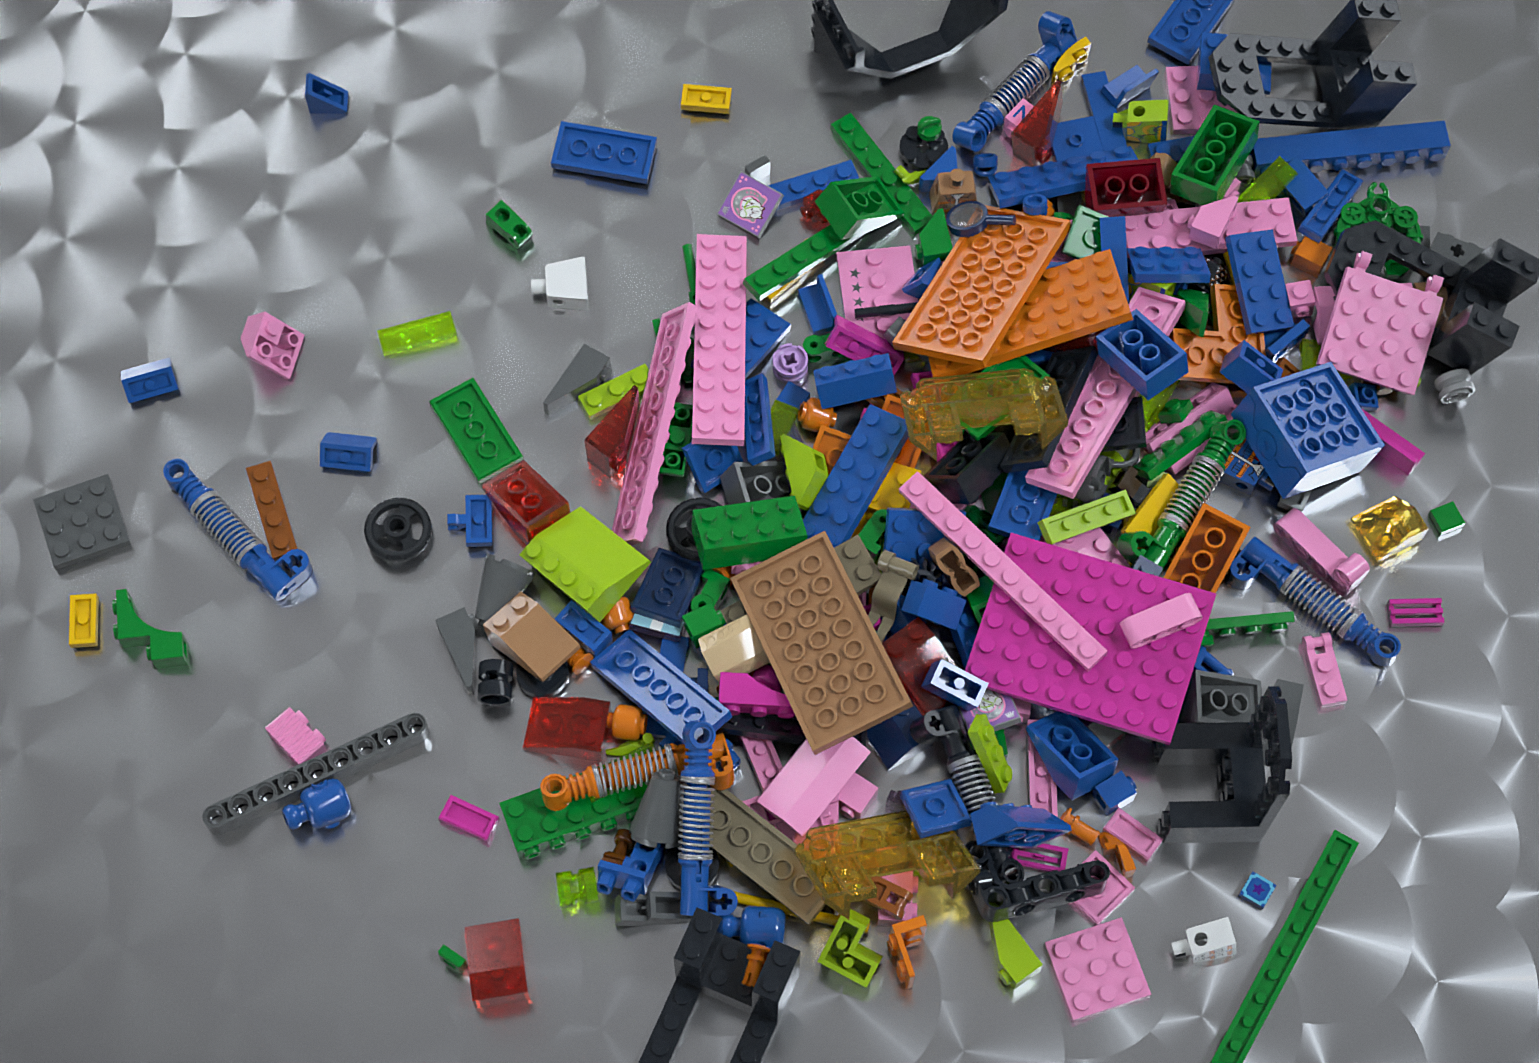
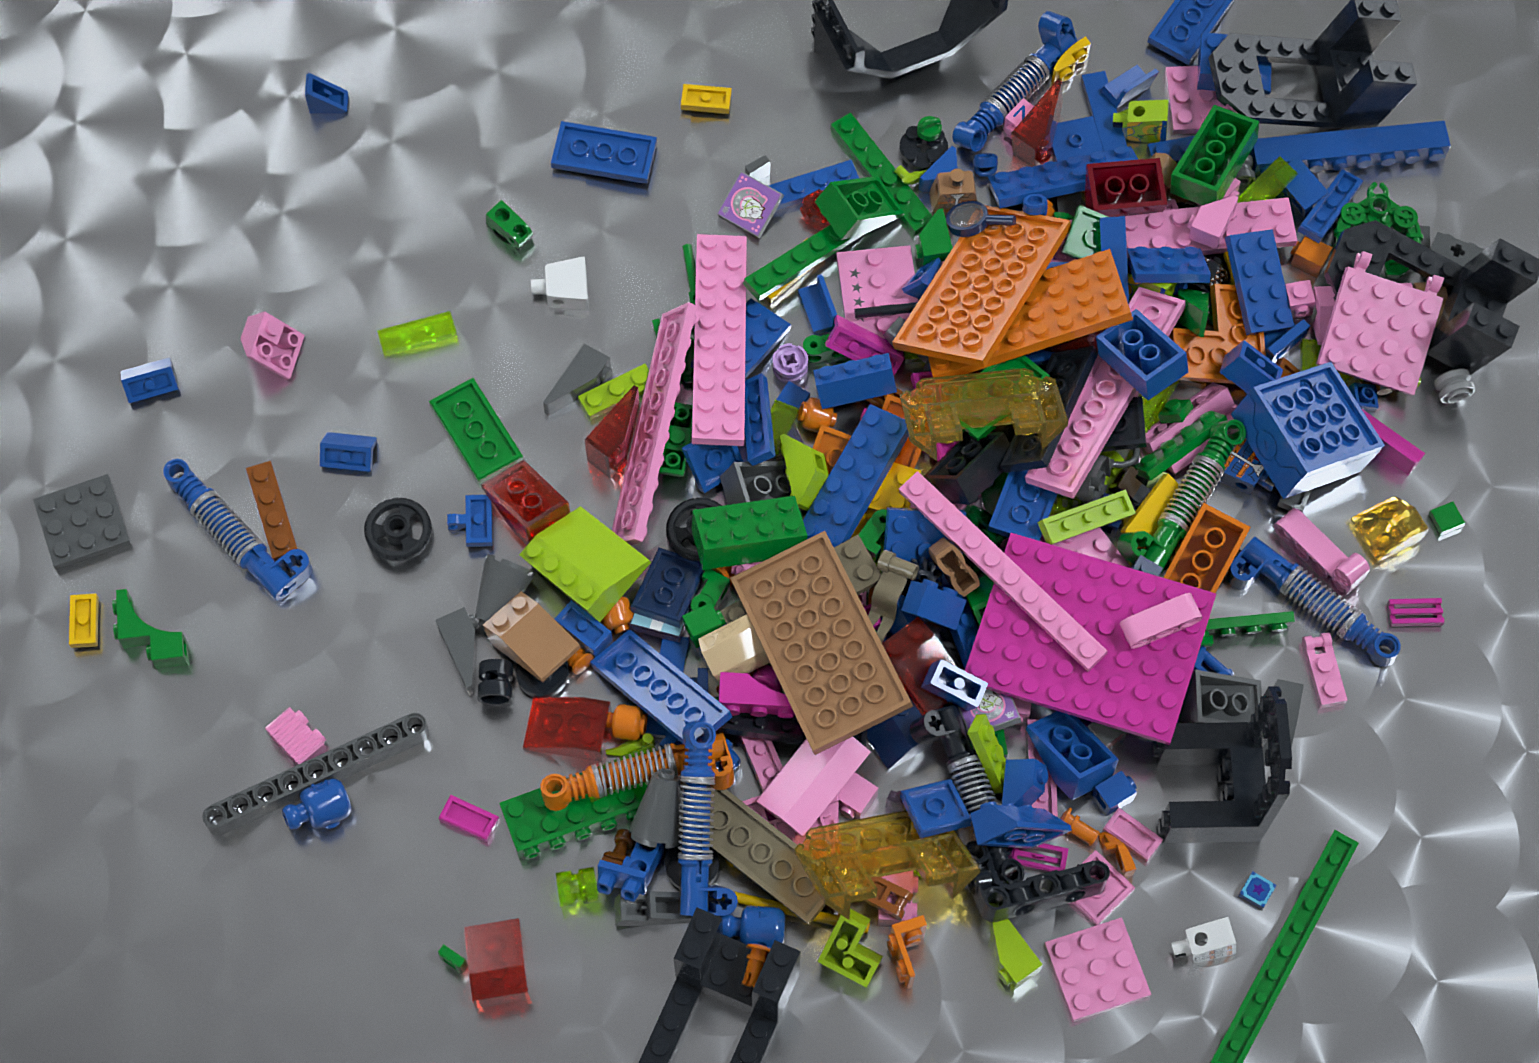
(1024, 781): none -> blue slope

